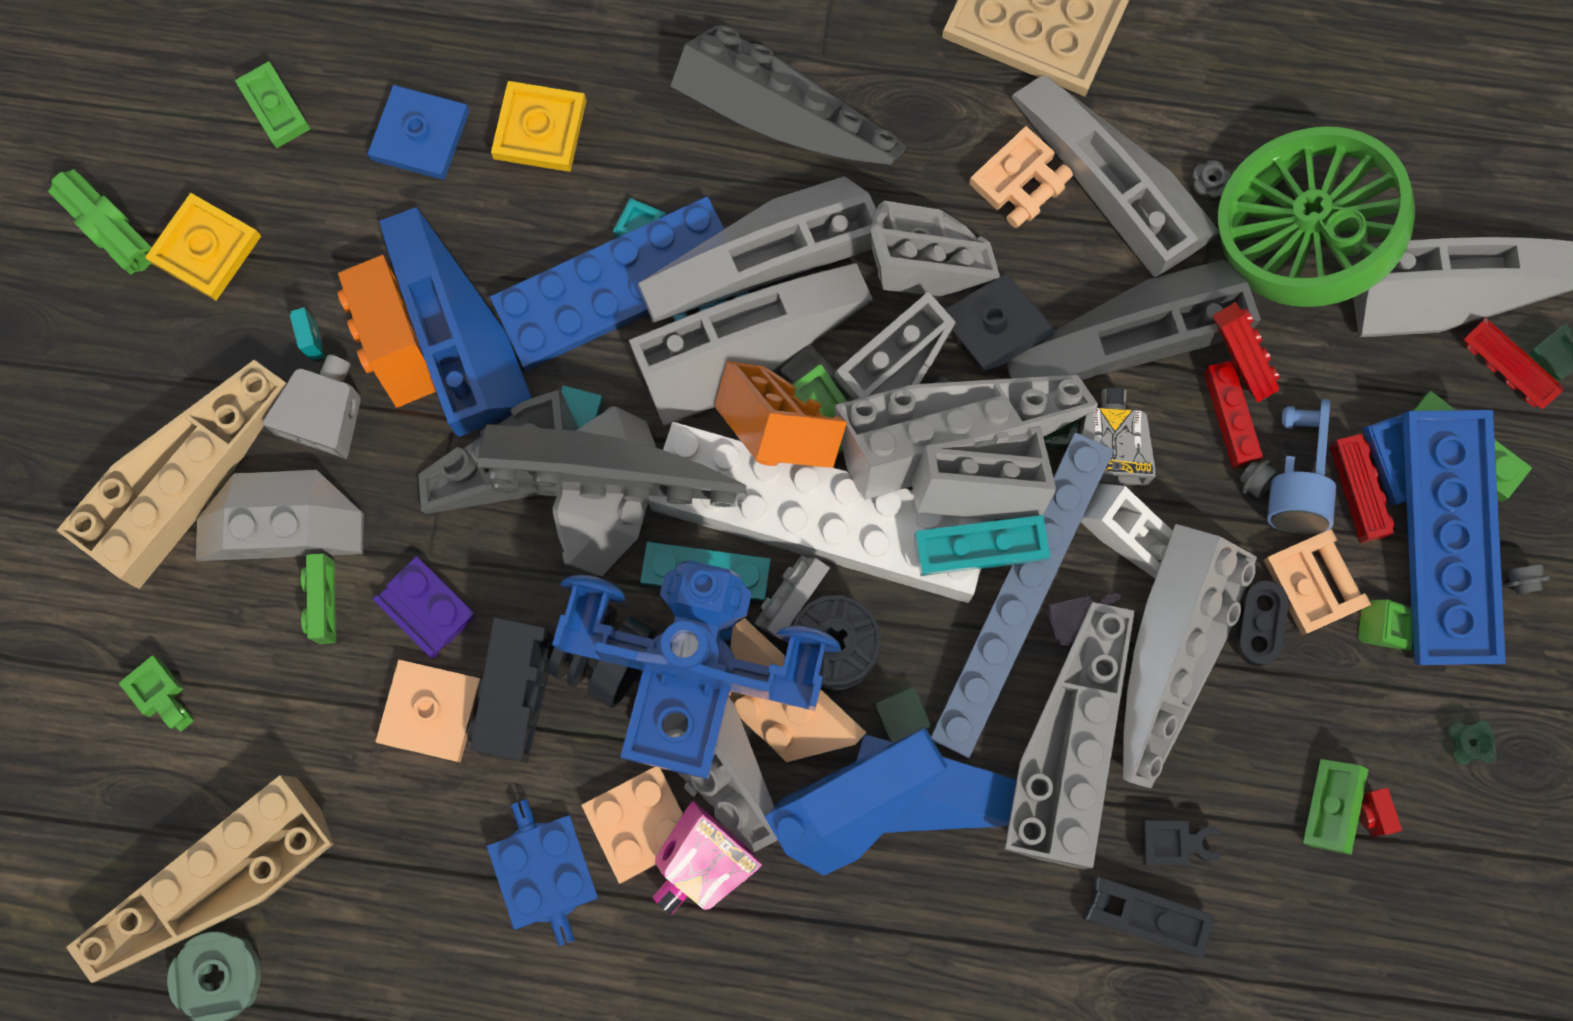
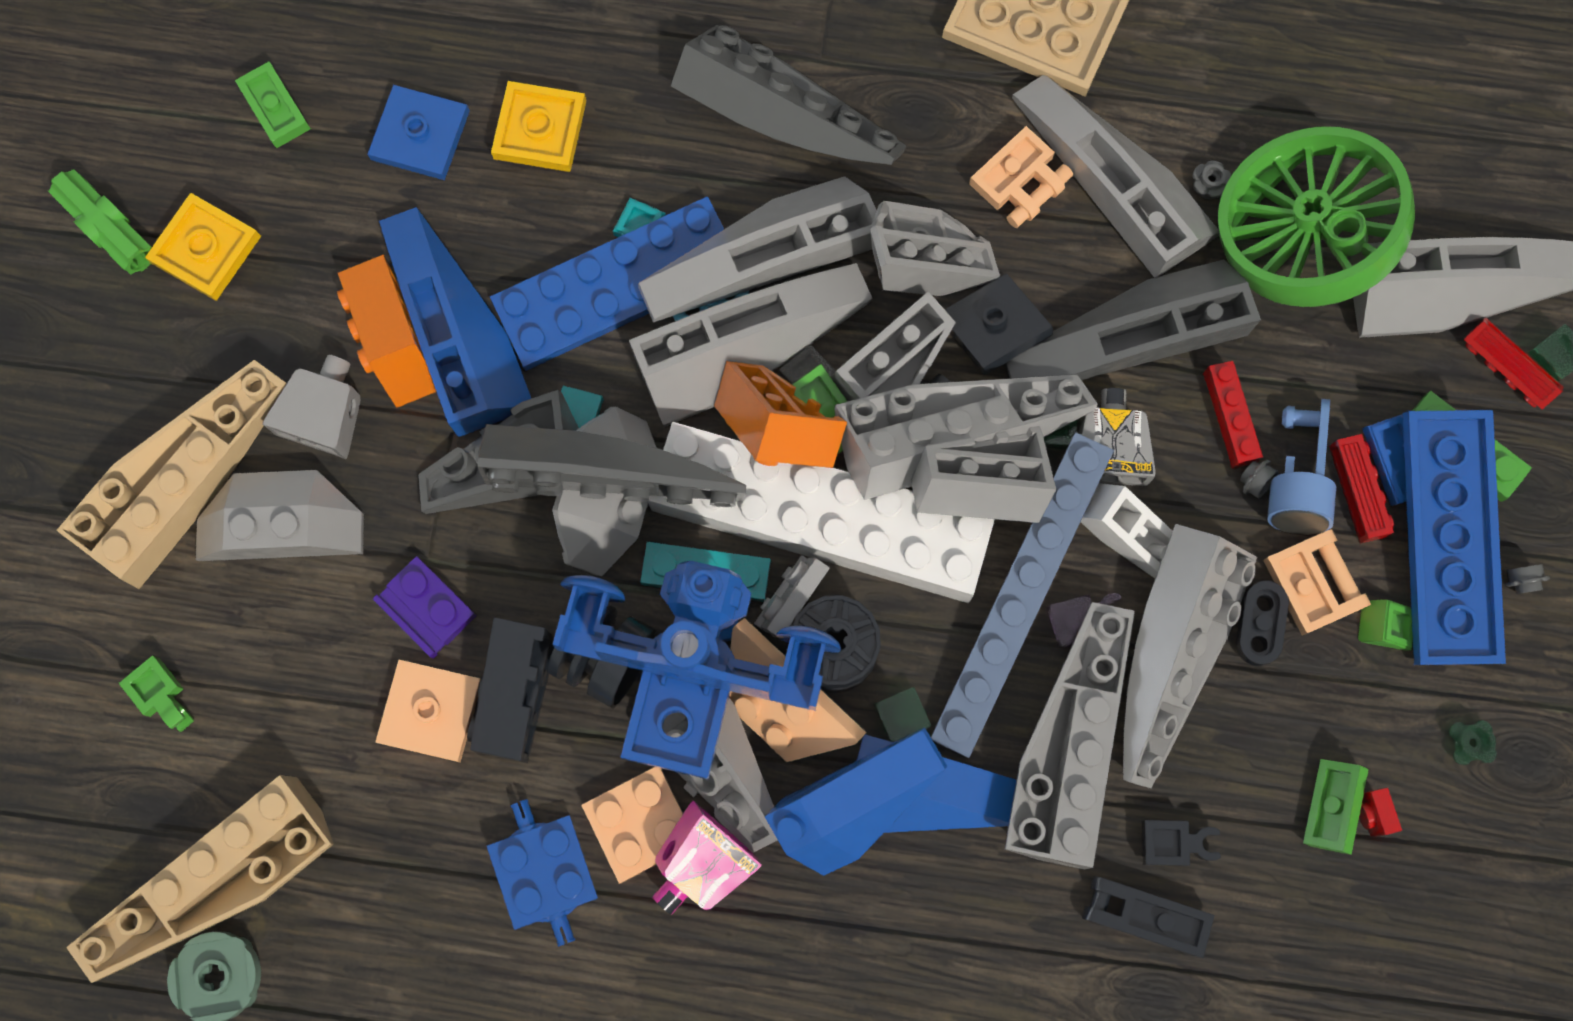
(307, 334): teal tile -> none
(320, 615): bright green plate -> none
(981, 545): teal plate -> none
(1246, 352): red piece -> none

